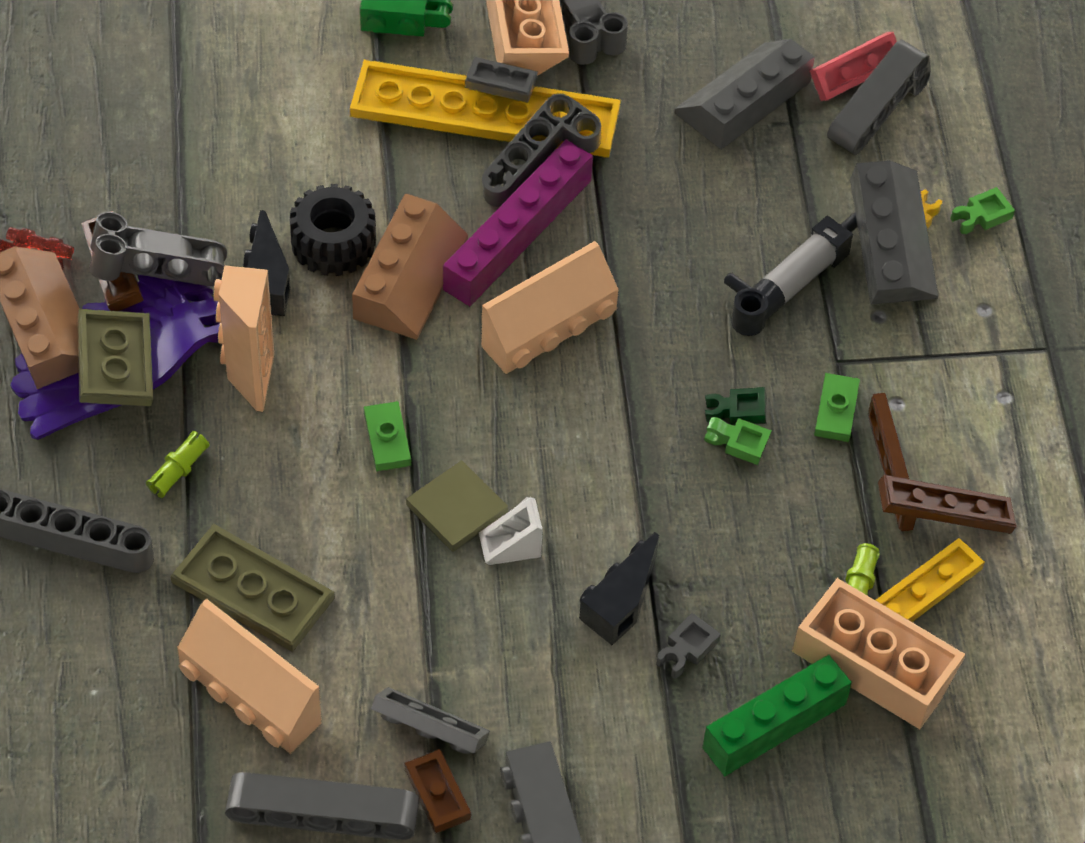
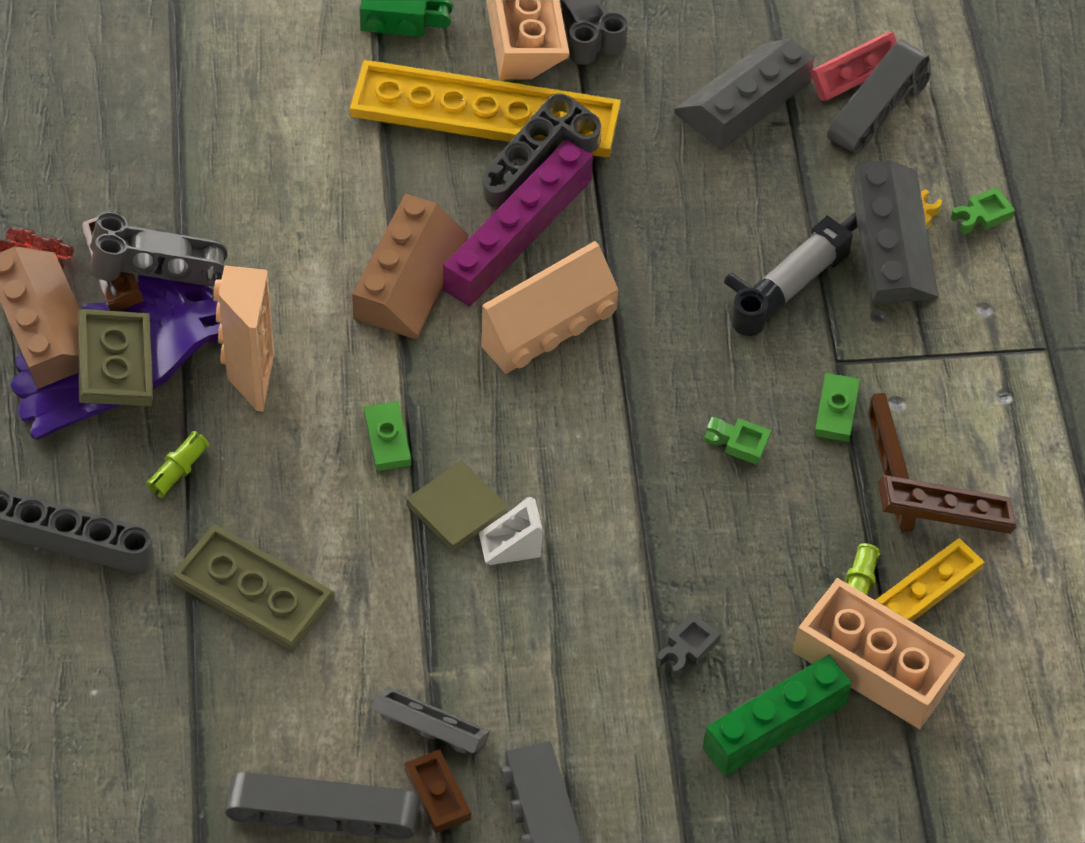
(249, 678): light nougat slope -> none
(268, 255): black slope -> none
(333, 250): black tyre -> none
(501, 79): dark grey plate -> none
(617, 600): black slope -> none
(743, 403): dark green plate -> none

